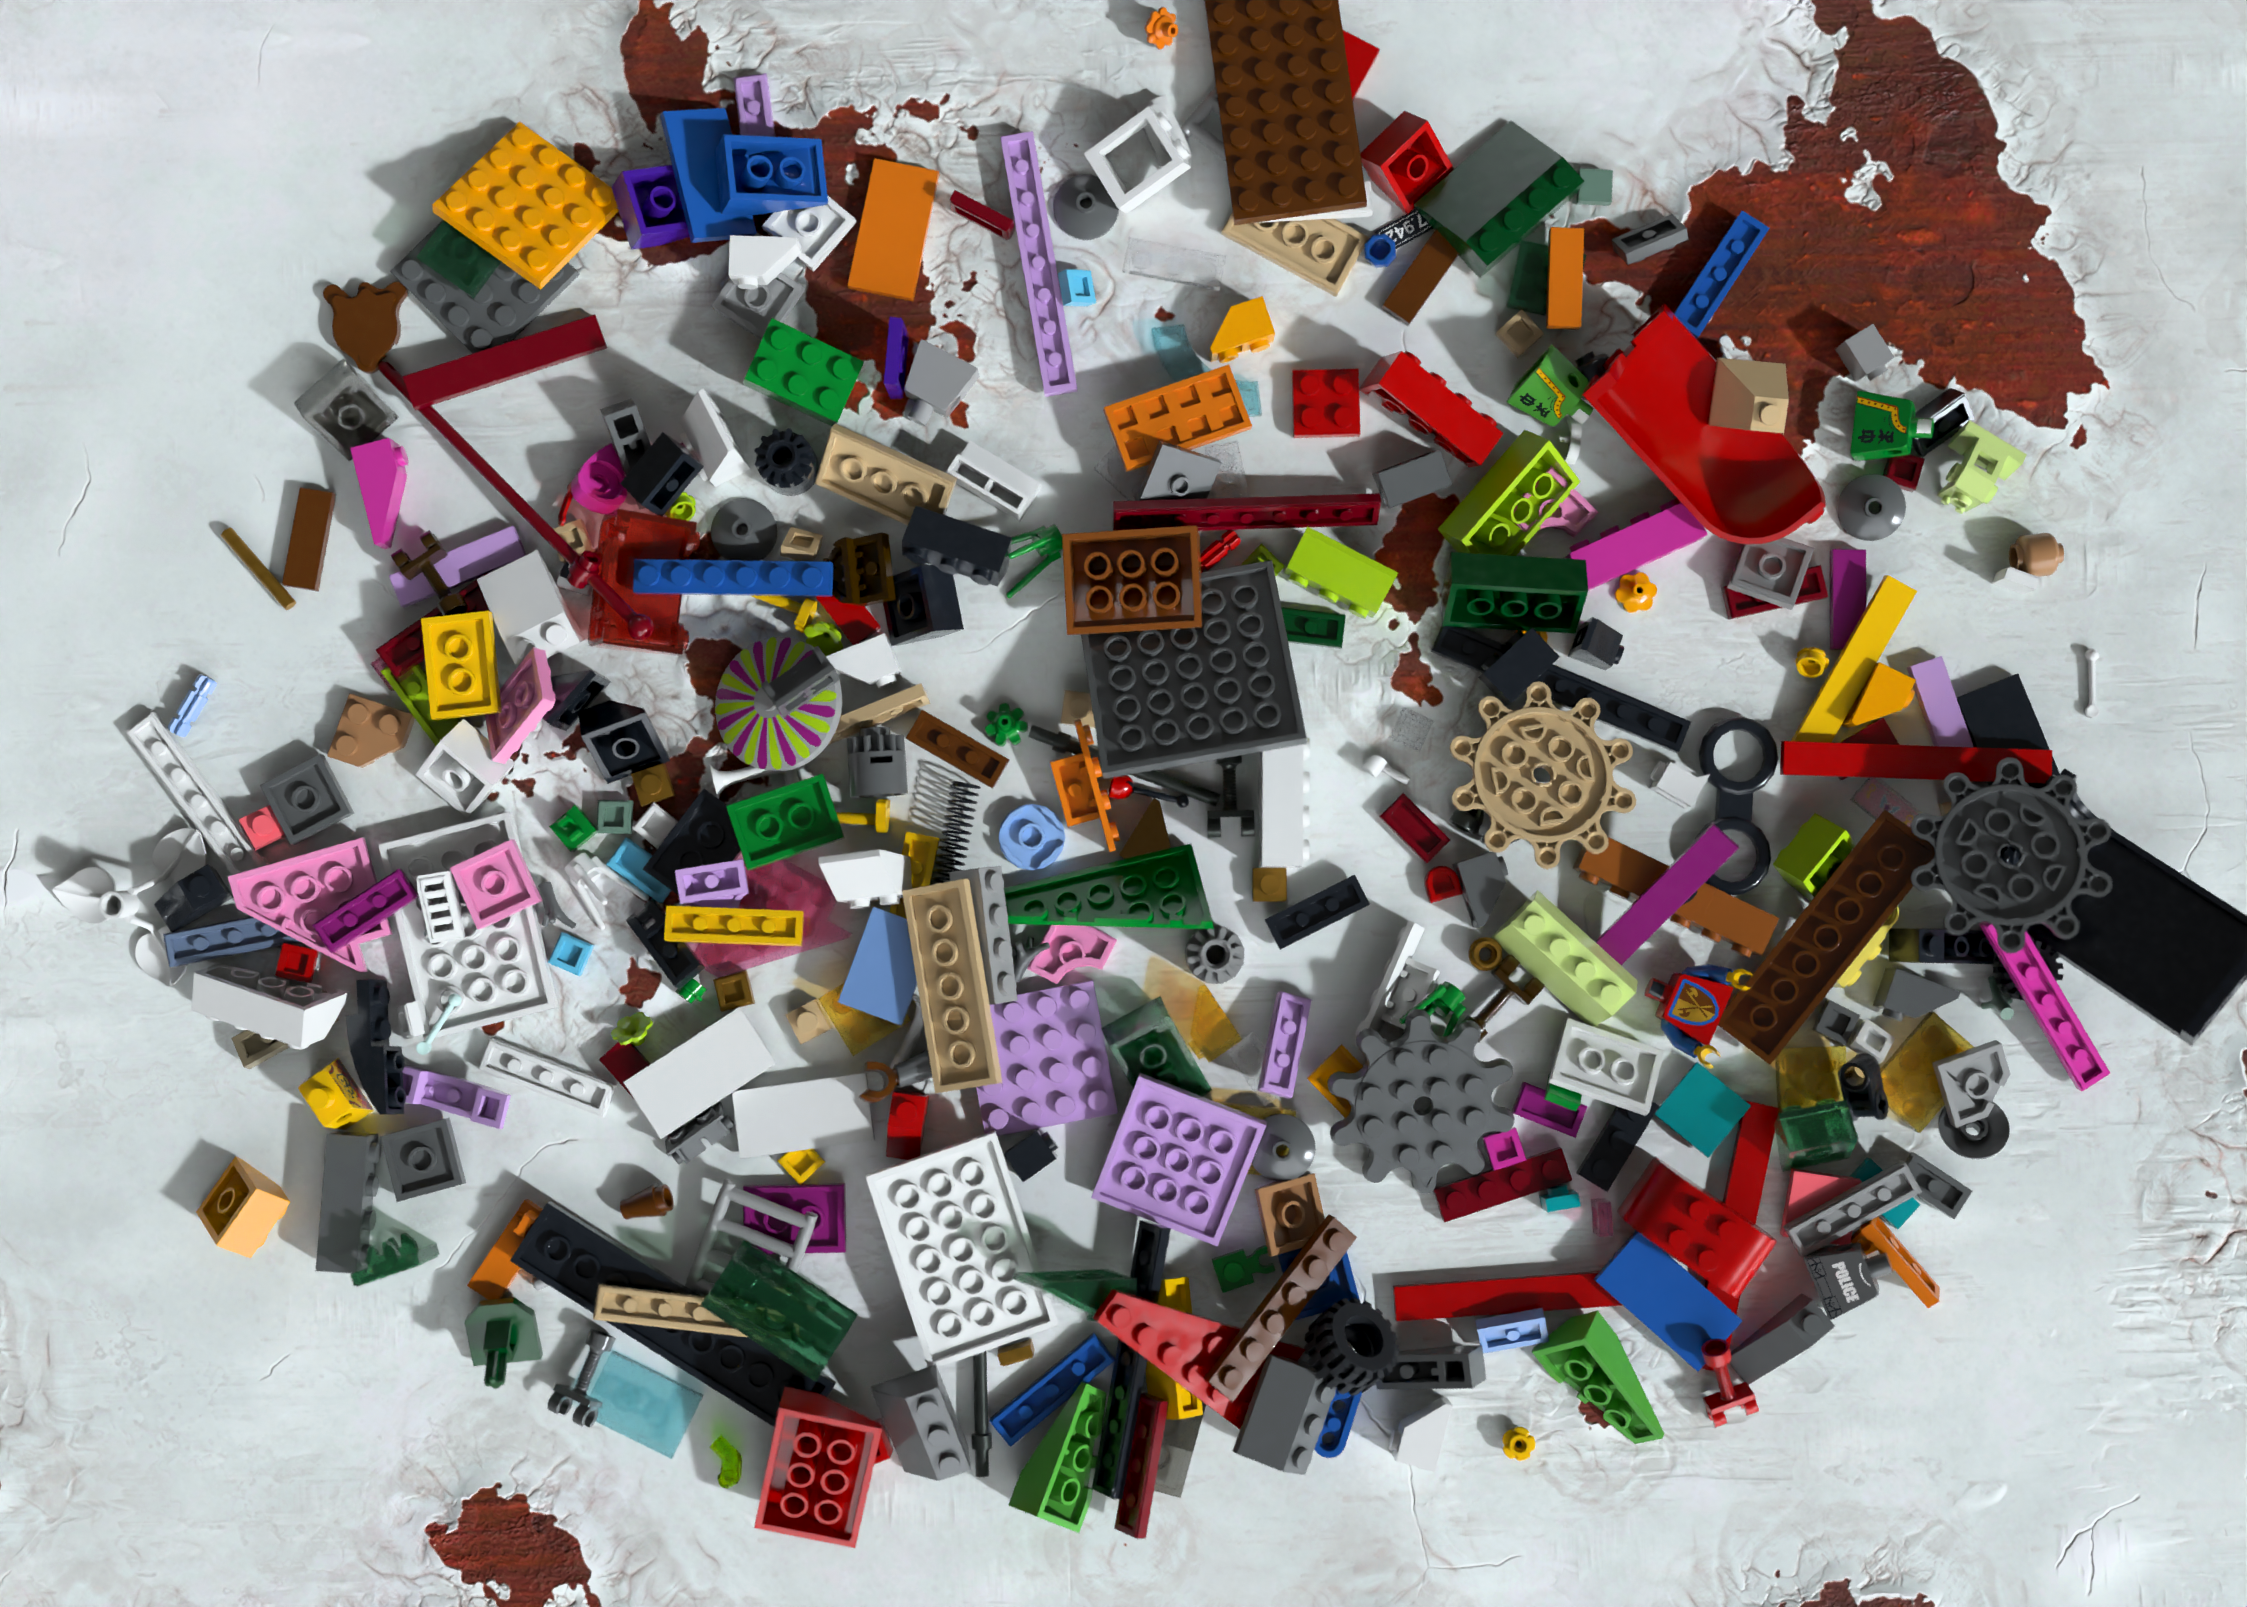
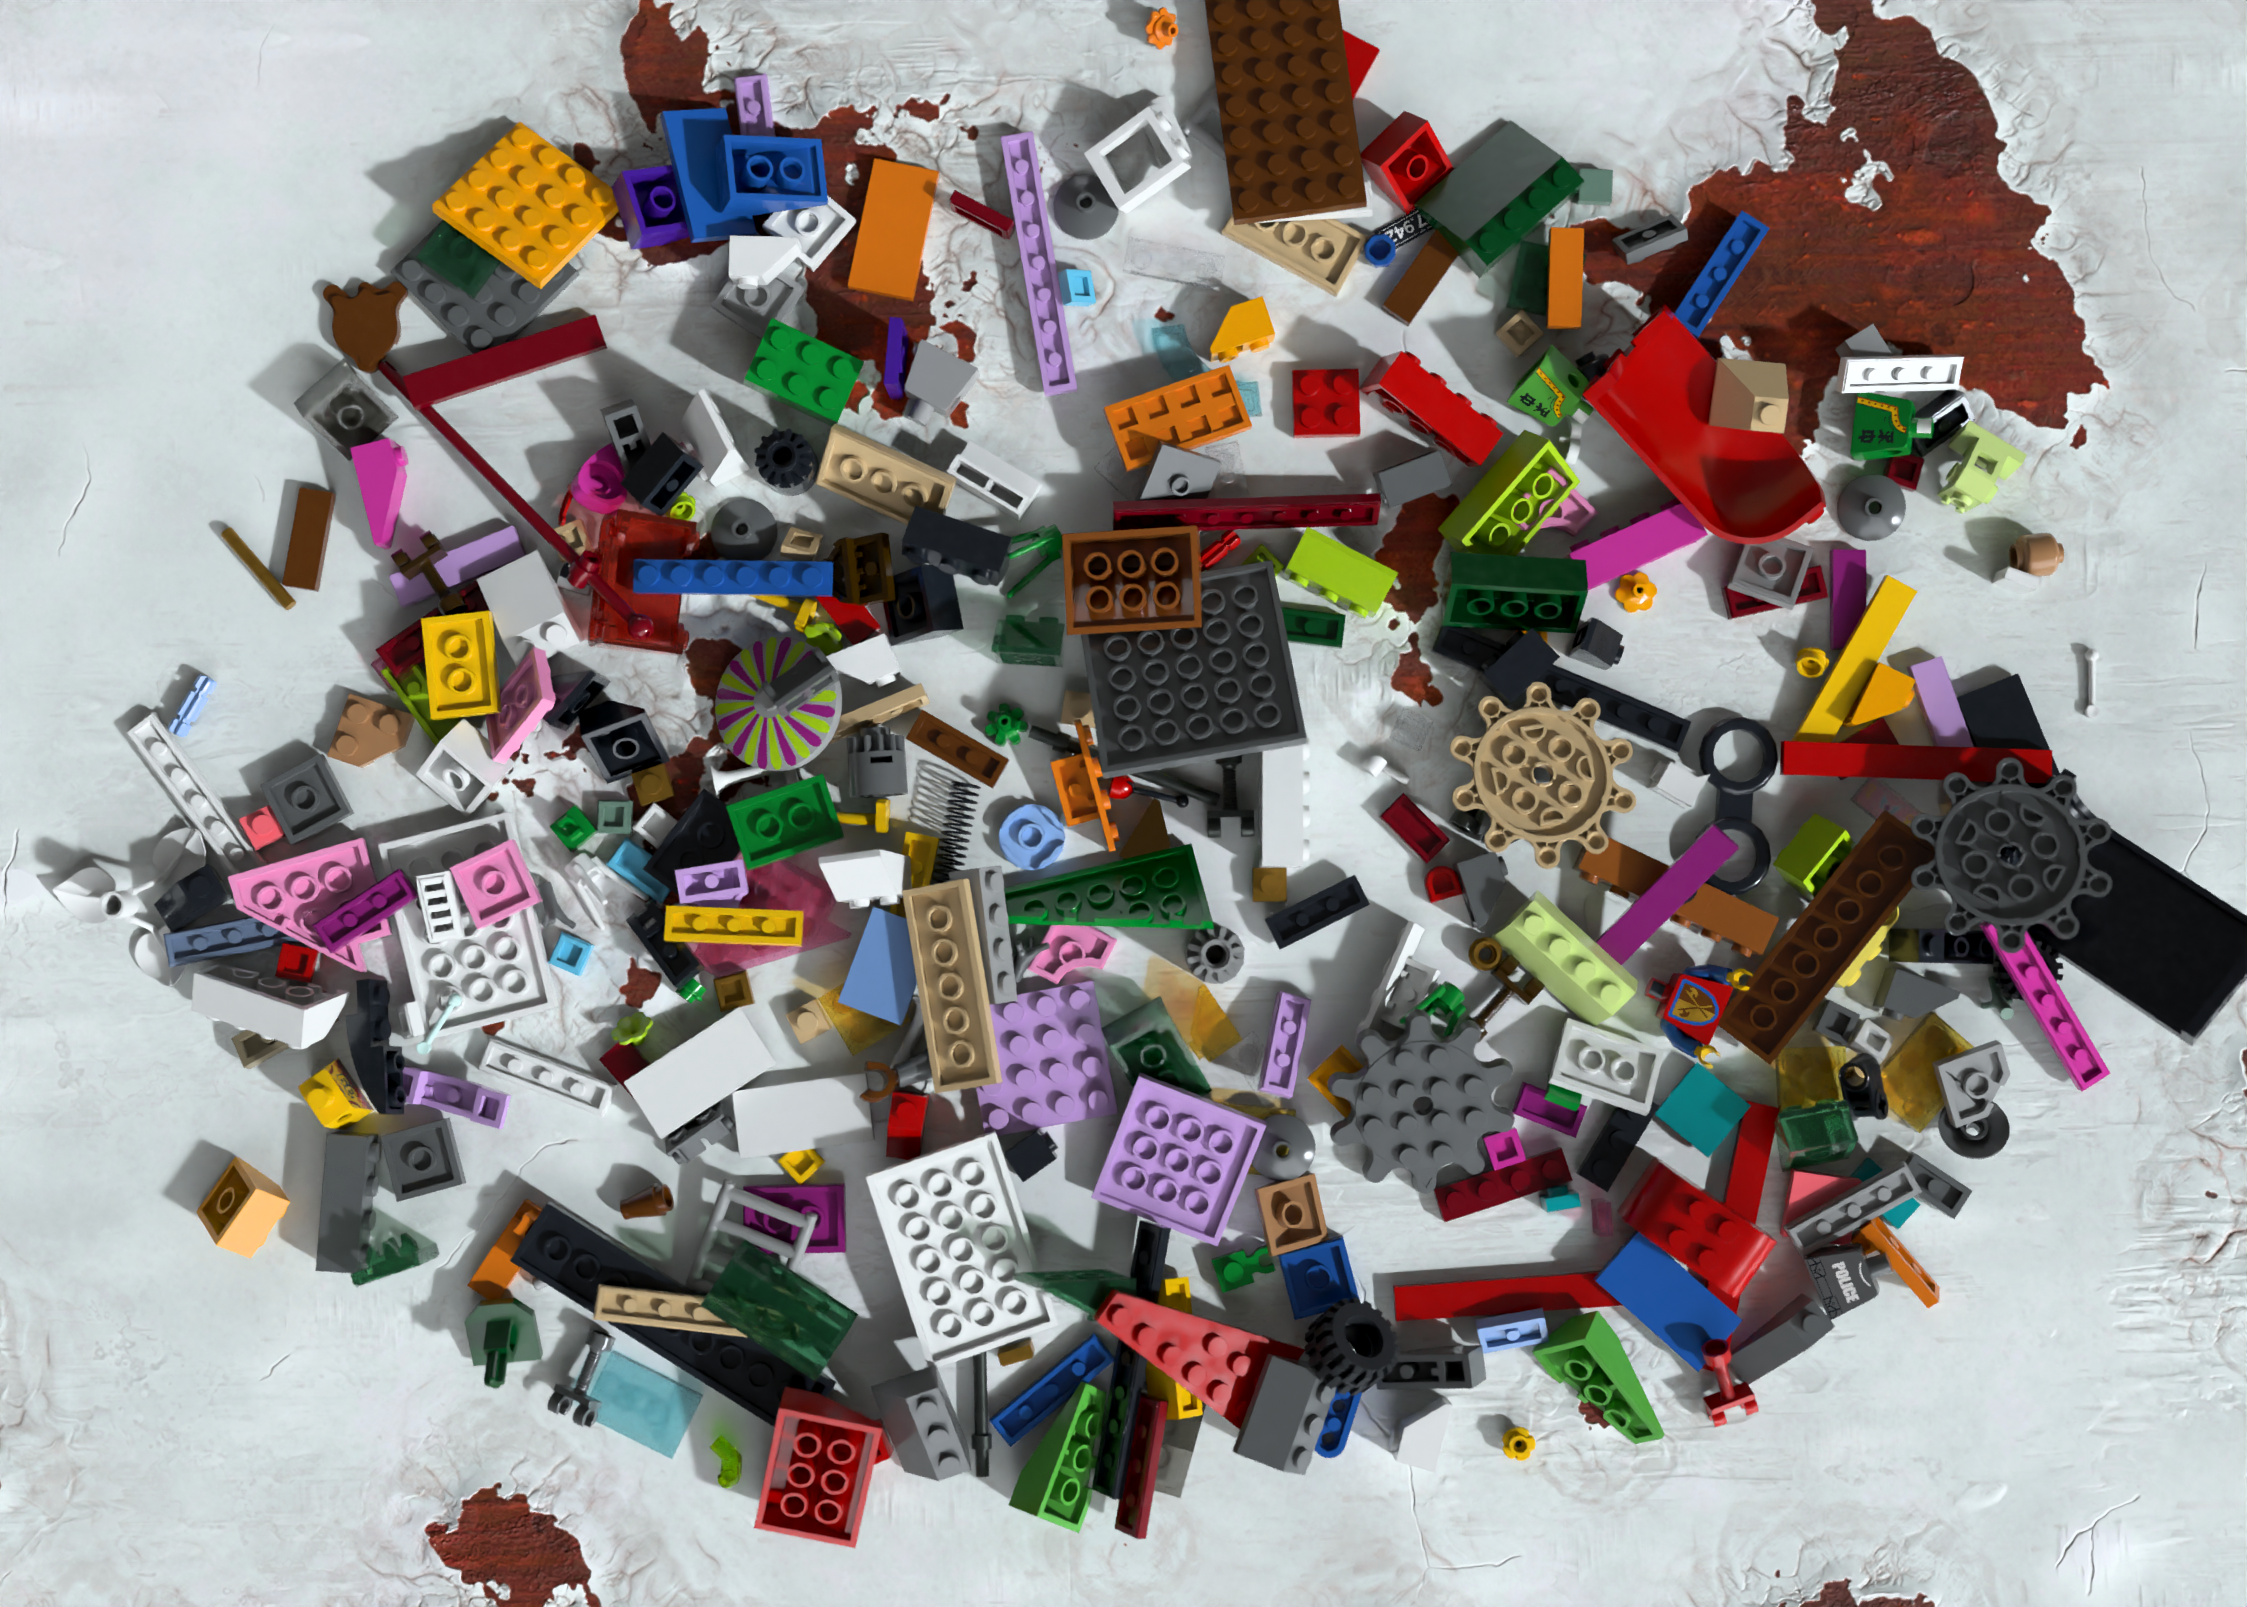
(1029, 642): none -> clear green slope
(1280, 1307): reddish brown plate -> none
(1899, 373): none -> white tile

